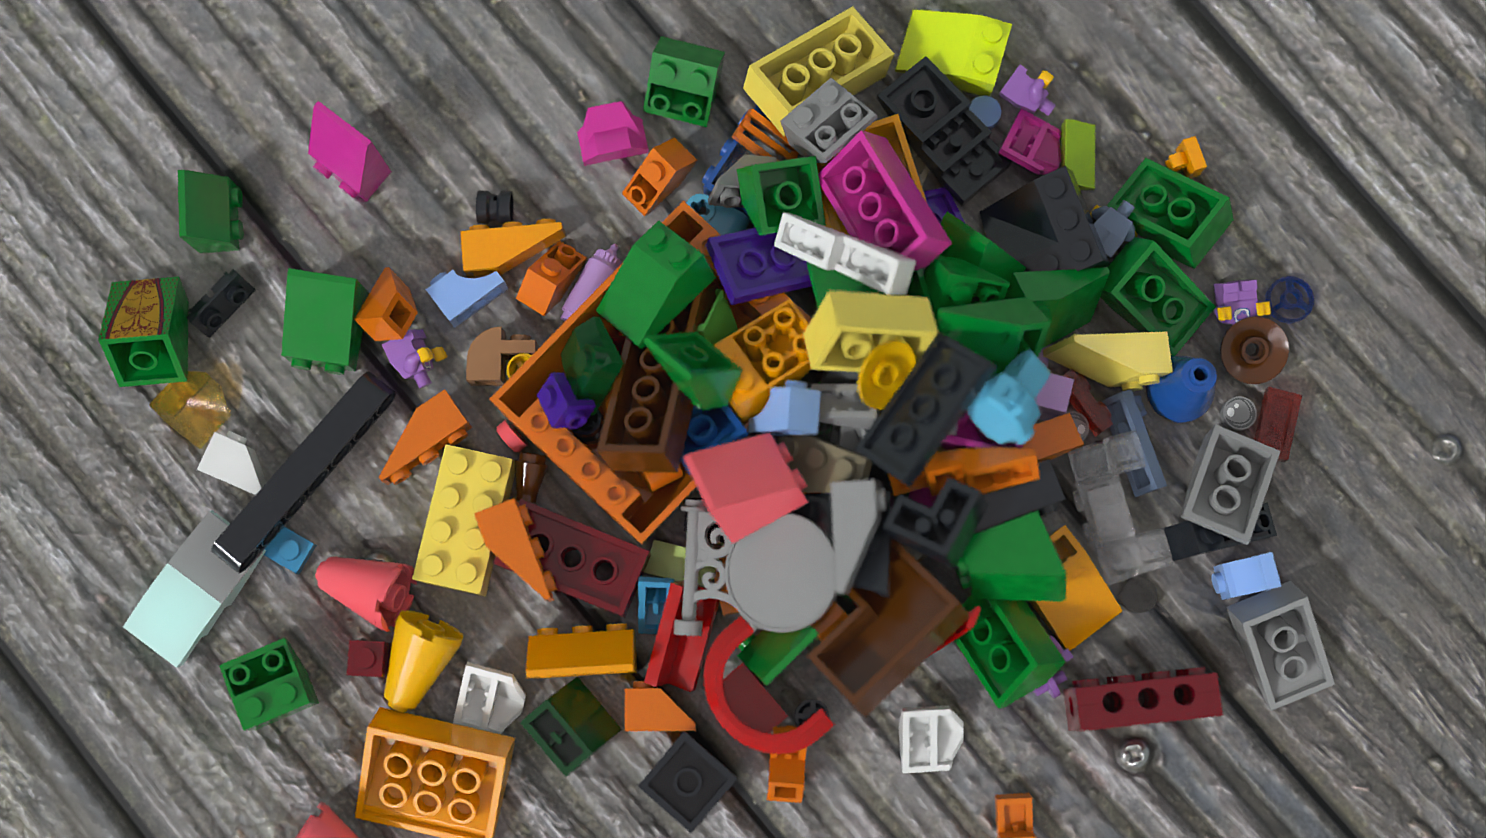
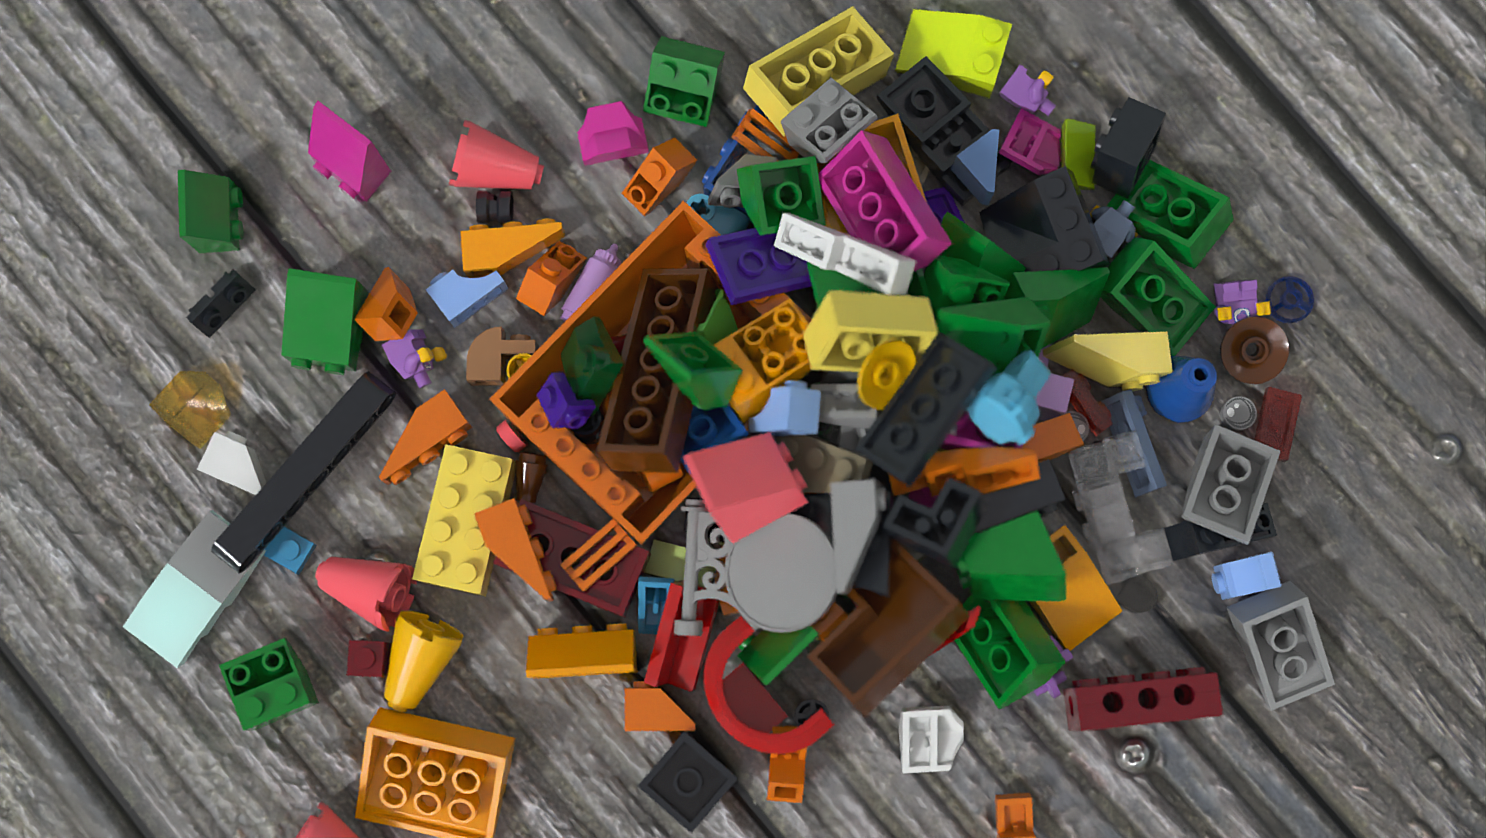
(146, 331): green slope -> none
(488, 699): white slope -> none
(493, 162): none -> coral cone
(571, 726): dark green slope -> none
(586, 547): none -> orange tile
(654, 284): green slope -> none
(977, 166): none -> medium blue slope
(987, 110): medium blue tile -> none
(1127, 146): none -> black brick
(1187, 158): light orange tile -> none

